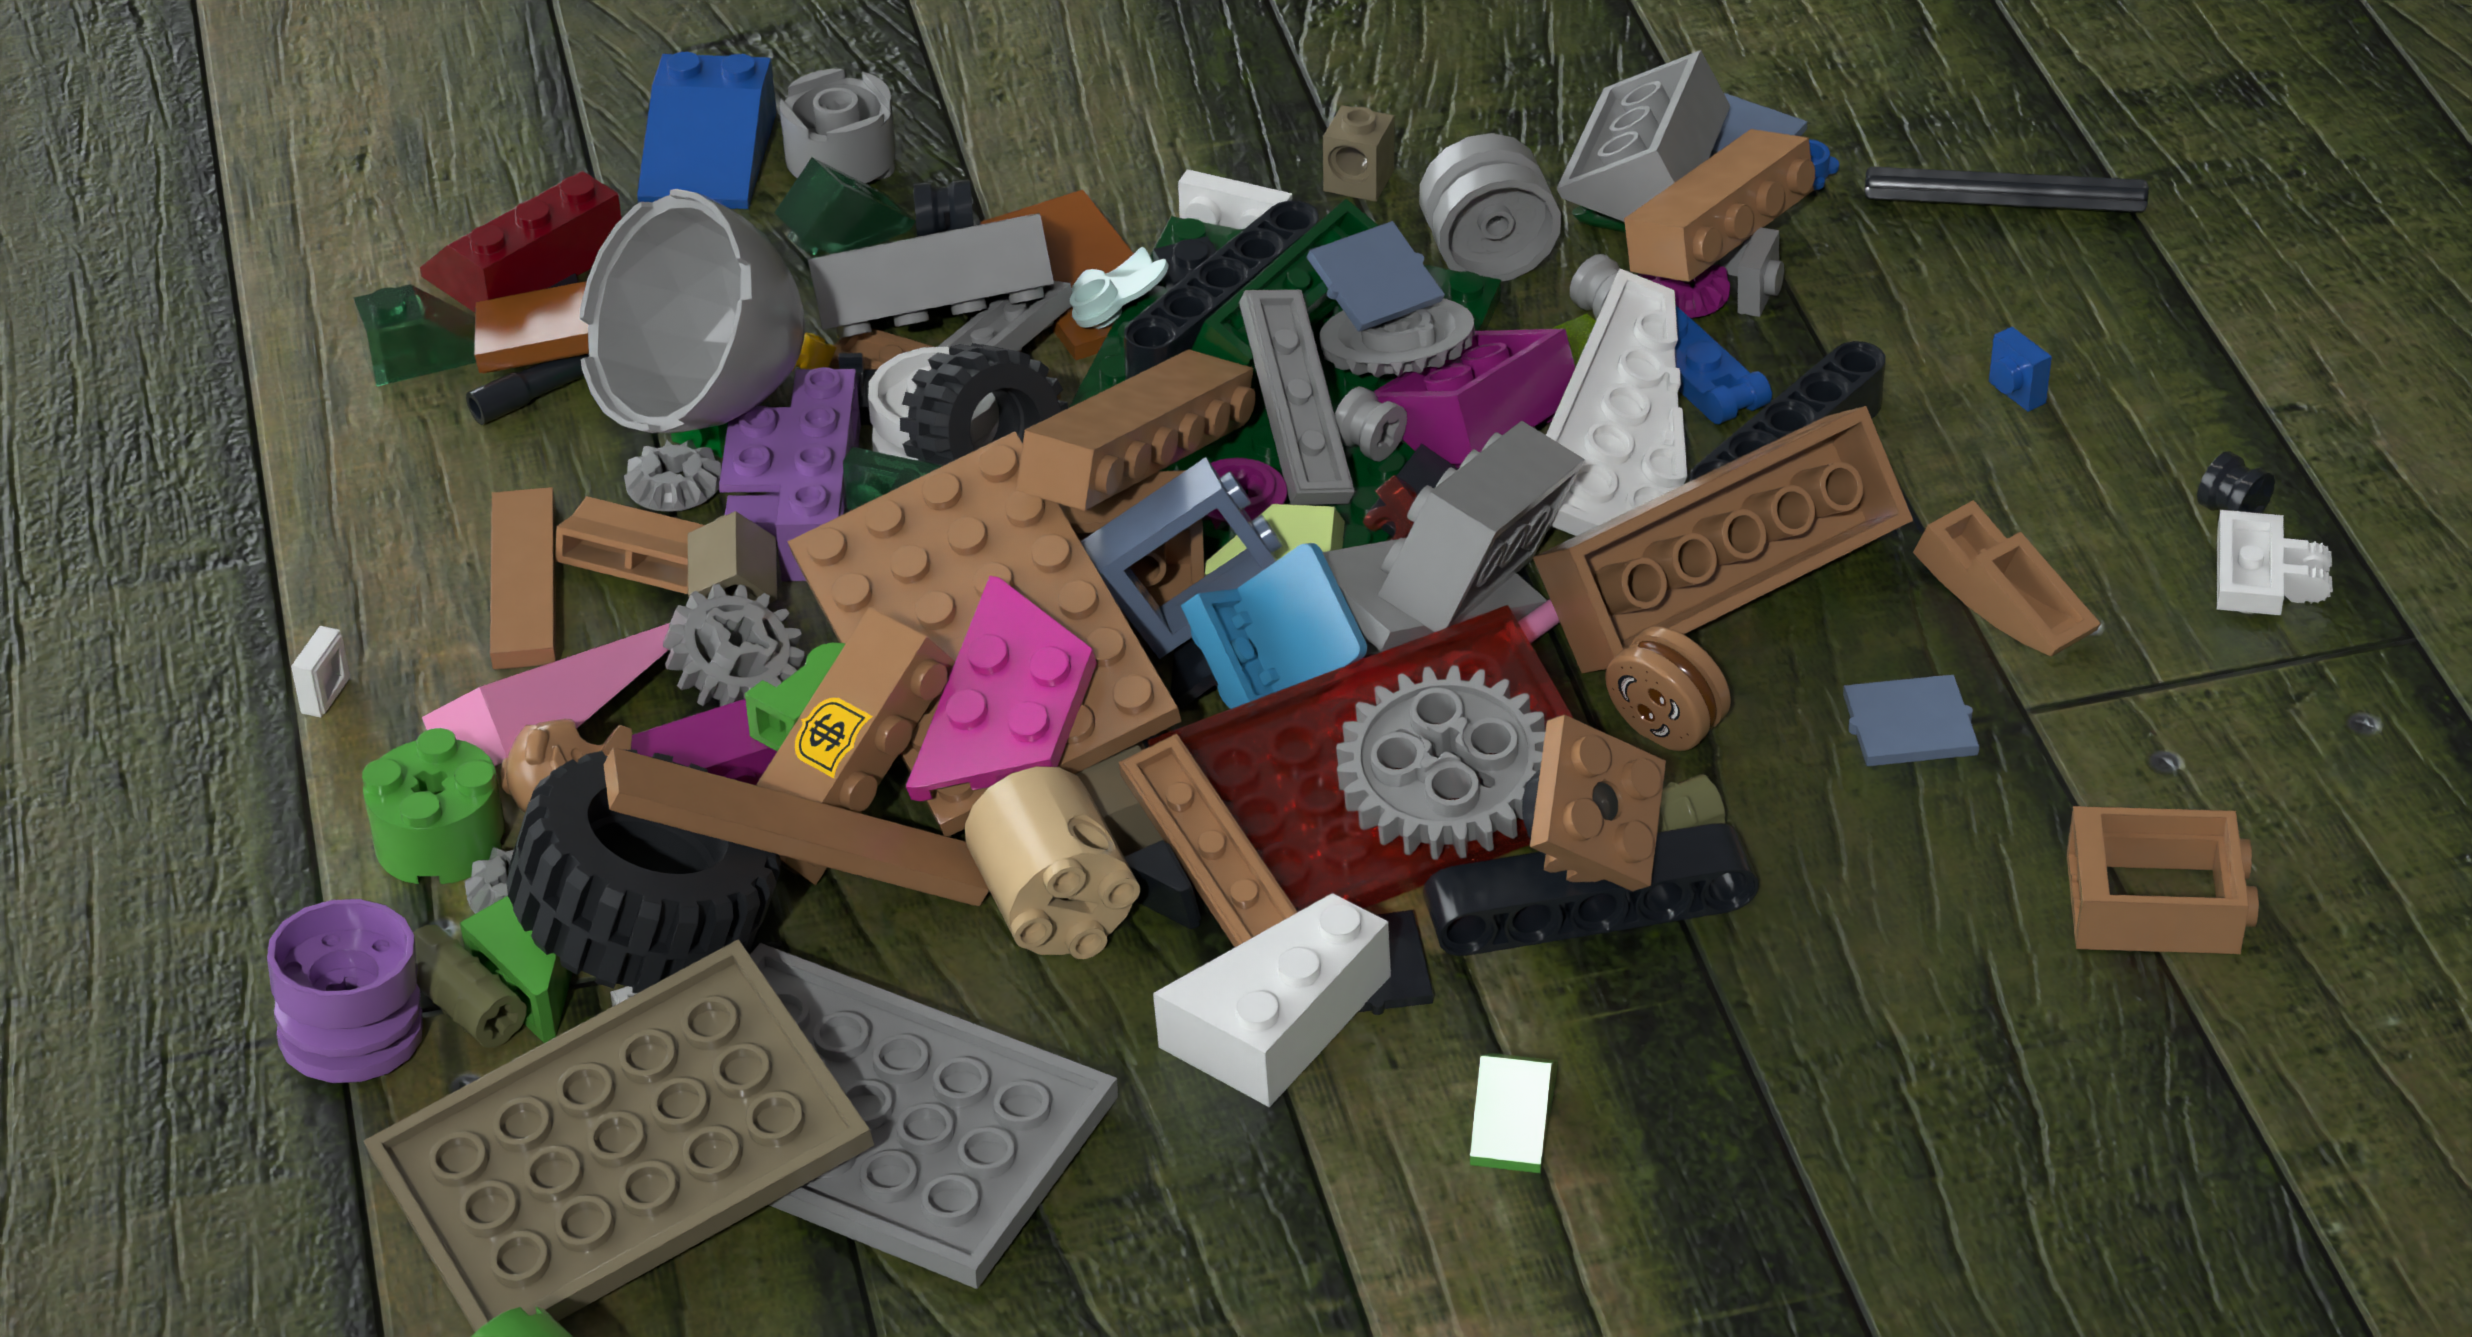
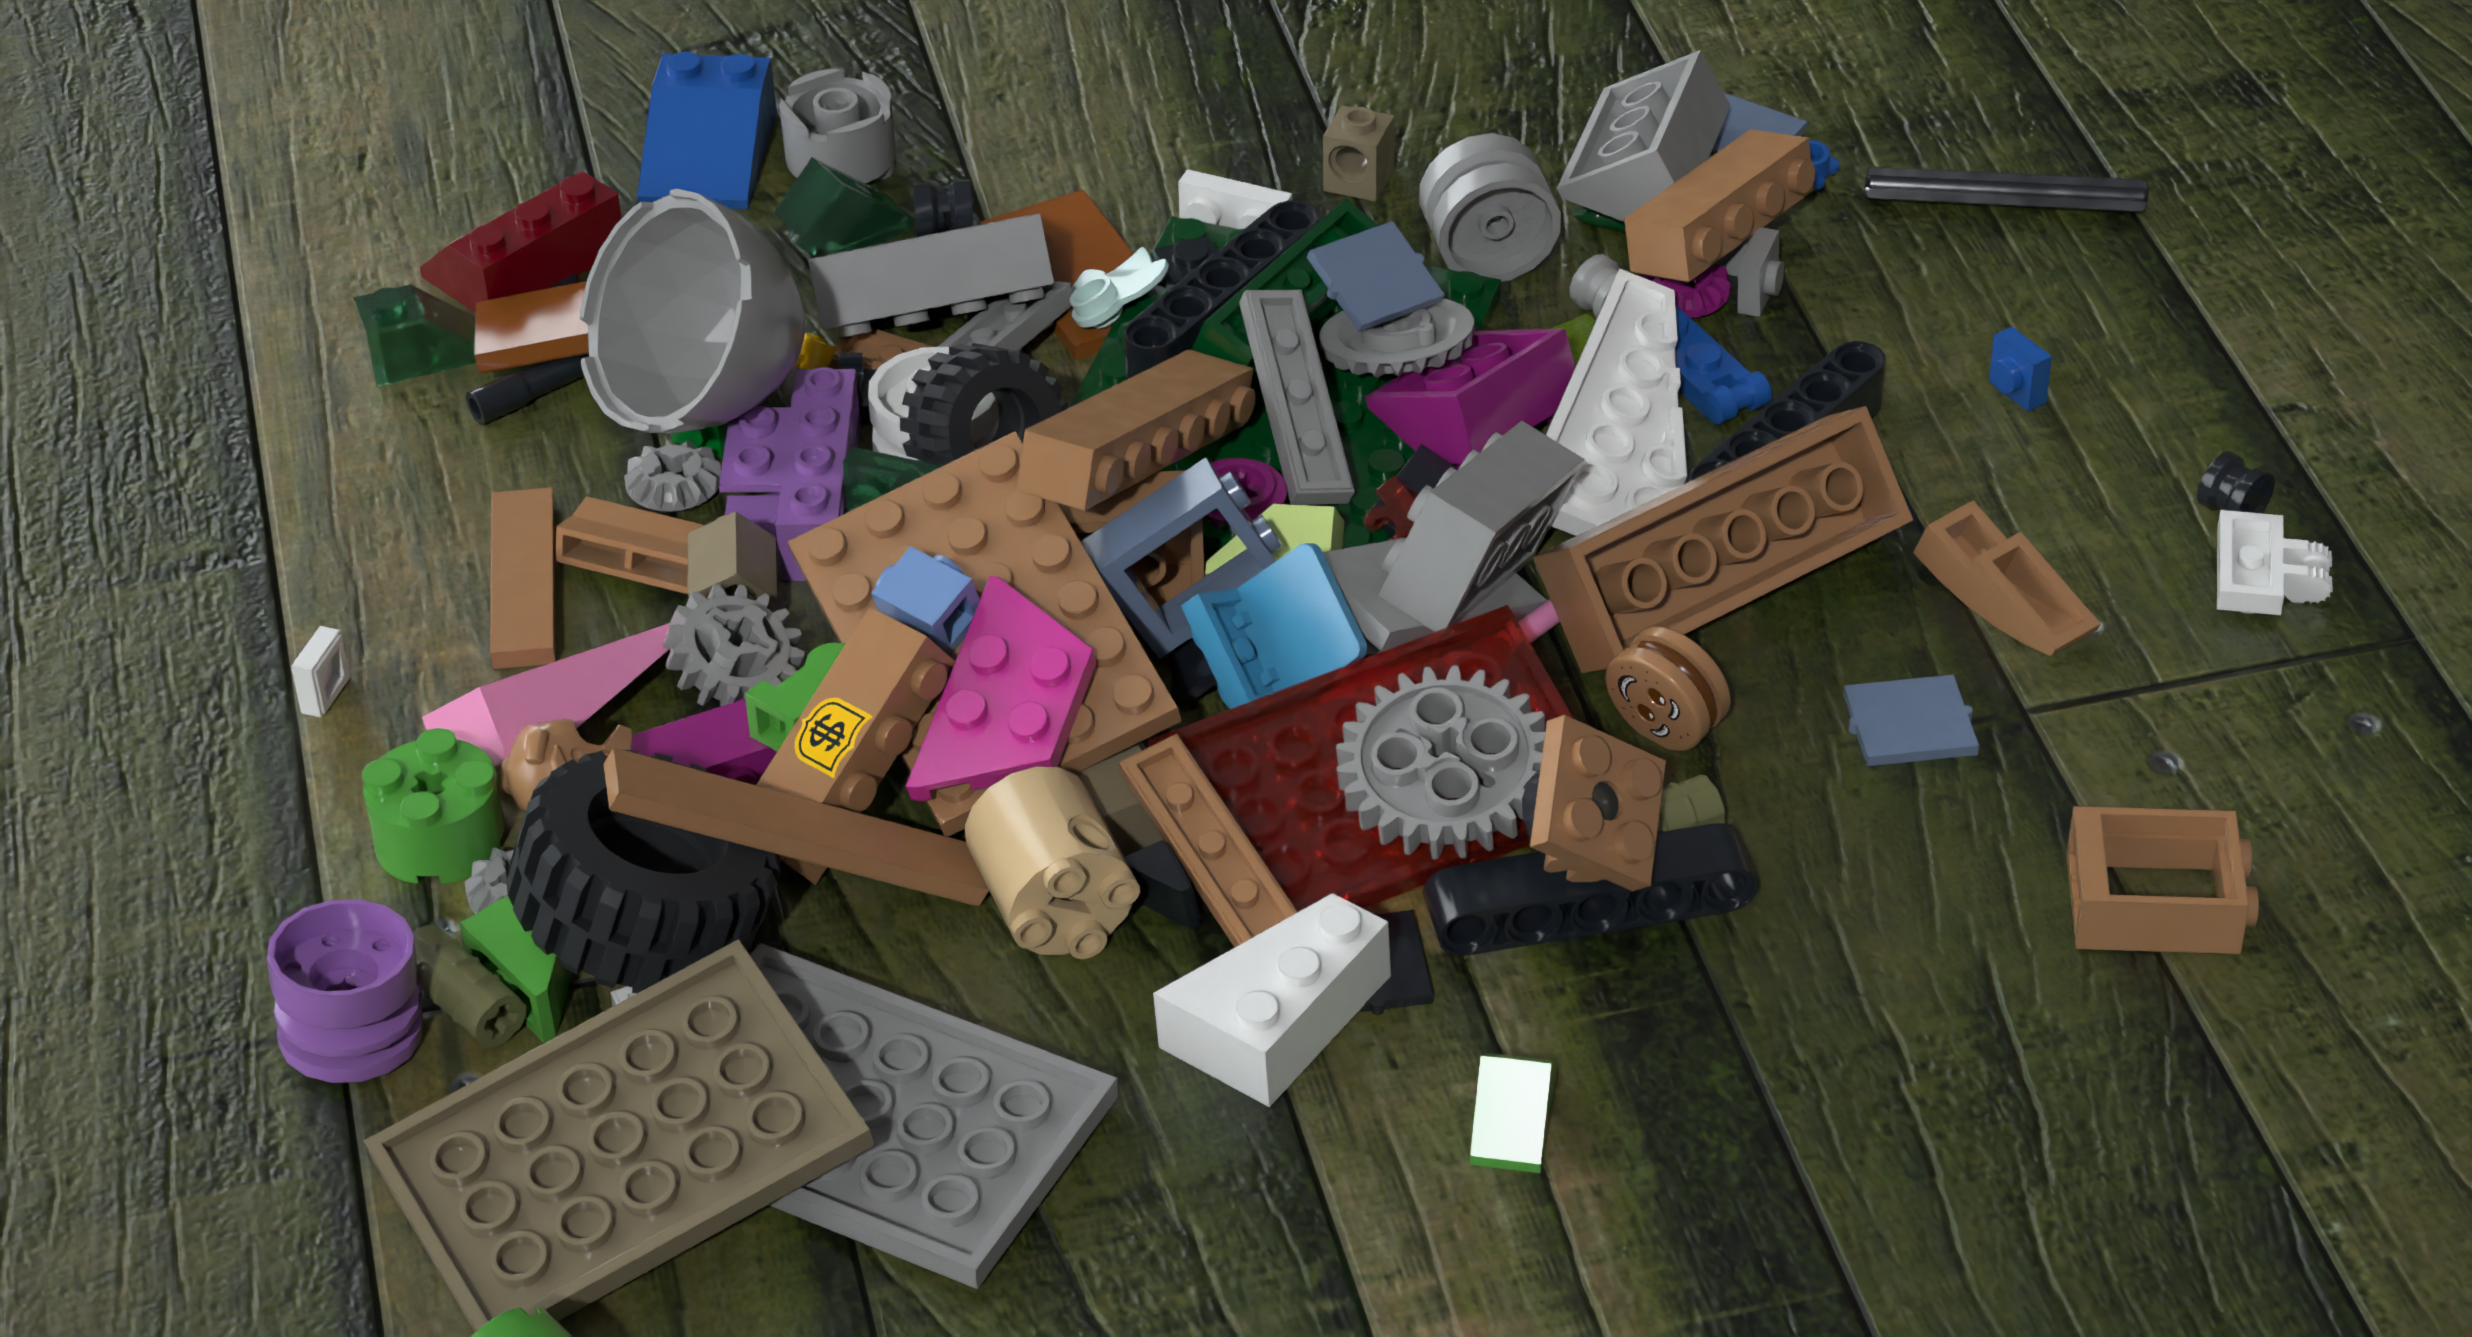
(928, 597): none -> medium blue brick
(1370, 423): light grey wheel -> none

